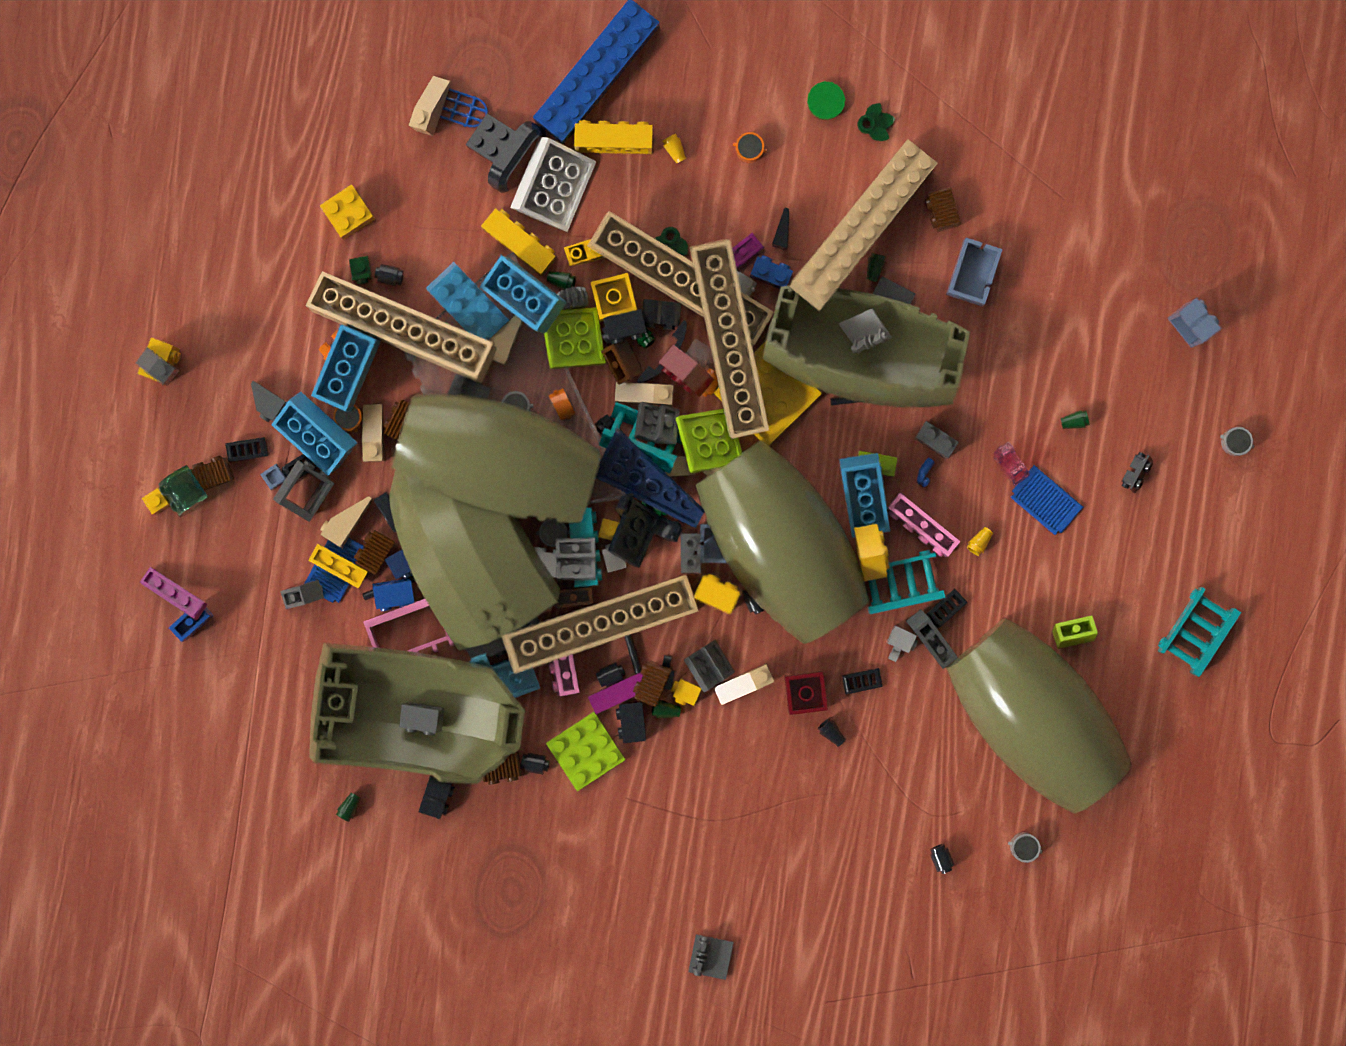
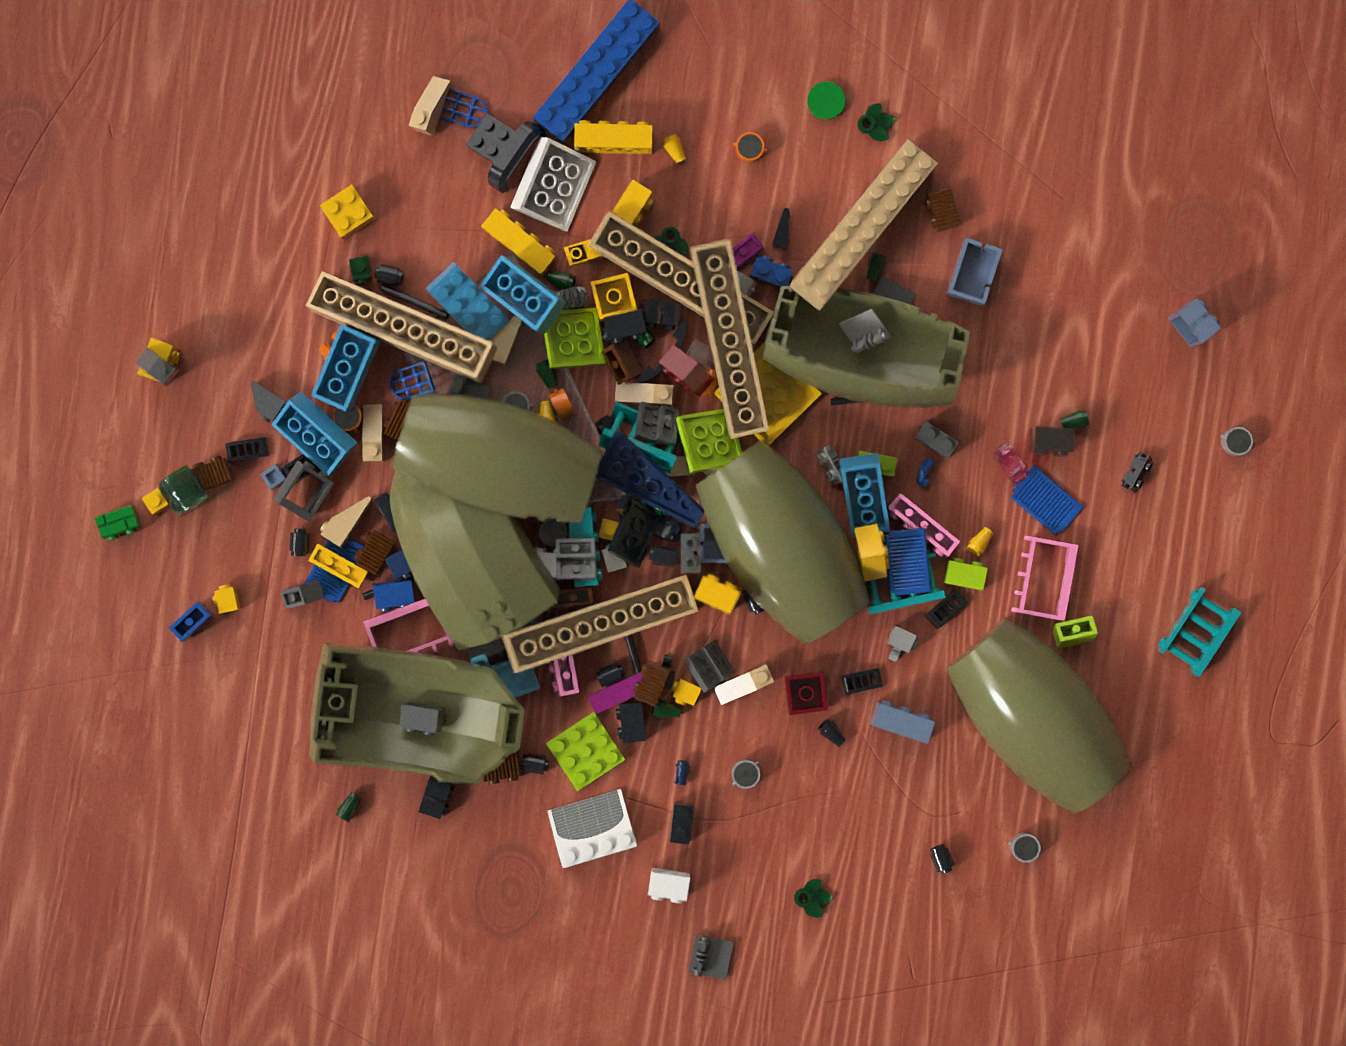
(118, 522): none -> green brick
(173, 593): magenta tile -> none
(226, 599): none -> yellow brick
(299, 542): none -> black brick
(415, 302): none -> black bar
(417, 384): none -> blue window
(547, 375): none -> dark green cone
(547, 411): none -> yellow cone
(592, 828): none -> slope
(633, 203): none -> yellow brick
(663, 556): none -> black brick
(669, 885): none -> white brick
(681, 772): none -> dark blue pin
(681, 823): none -> black brick
(745, 773): none -> pearl dark grey piece
(815, 898): none -> dark green plate
(824, 458): none -> light grey hinge
(902, 721): none -> sand blue piece
(908, 561): none -> blue window
(931, 638): dark grey slope -> none
(965, 575): none -> lime brick
(1051, 440): none -> clear smoke brick
(1062, 603): none -> bright pink hinge

